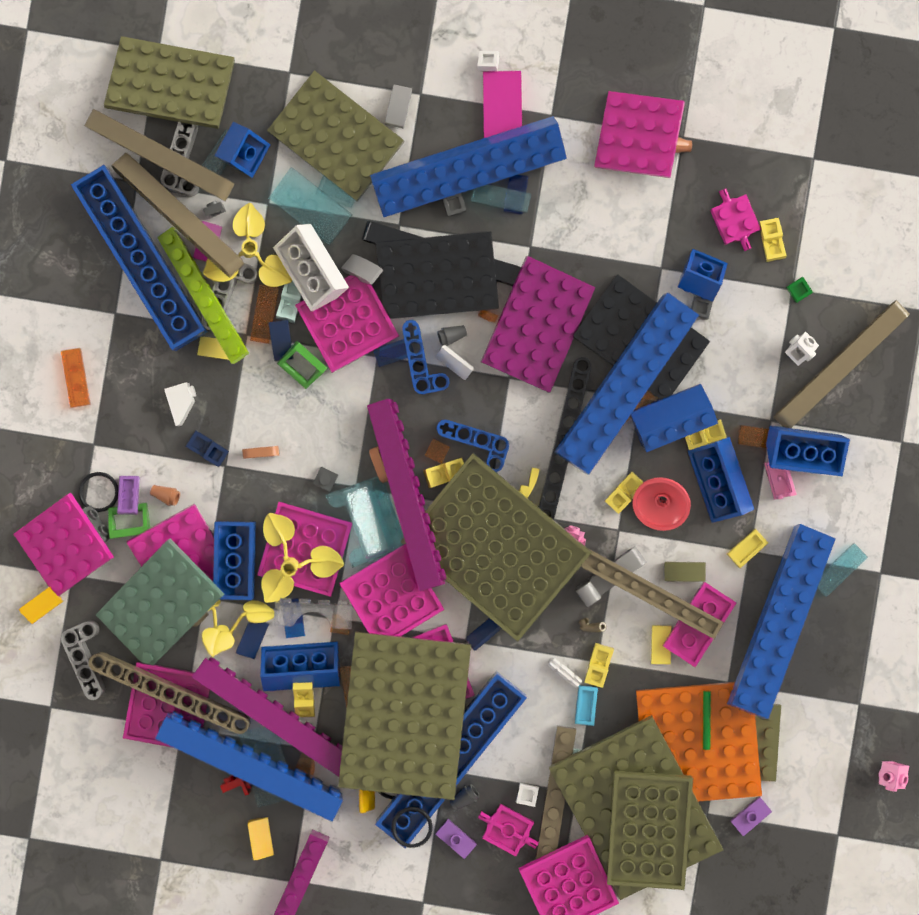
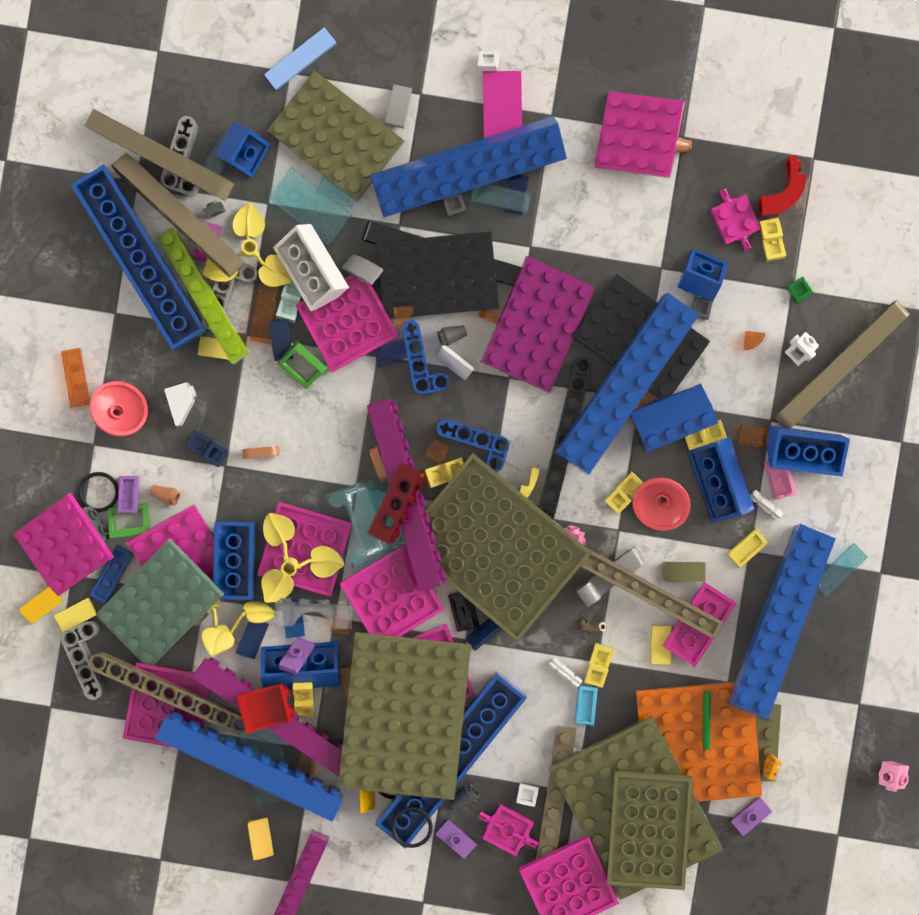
(75, 615): none -> light yellow tile
(111, 574): none -> blue tile
(123, 399): none -> coral dish
(169, 82): olive plate -> none
(232, 782): red bracket -> none
(265, 708): none -> red panel
(296, 655): none -> medium lavender plate
(300, 59): none -> light blue tile
(325, 479): dark grey plate -> none
(387, 508): none -> dark red brick
(403, 314): none -> clear orange tile
(463, 612): none -> black slope
(752, 339): none -> clear orange tile
(766, 505): none -> white axle
(773, 766): none -> light orange tile
(776, 204): none -> red arch

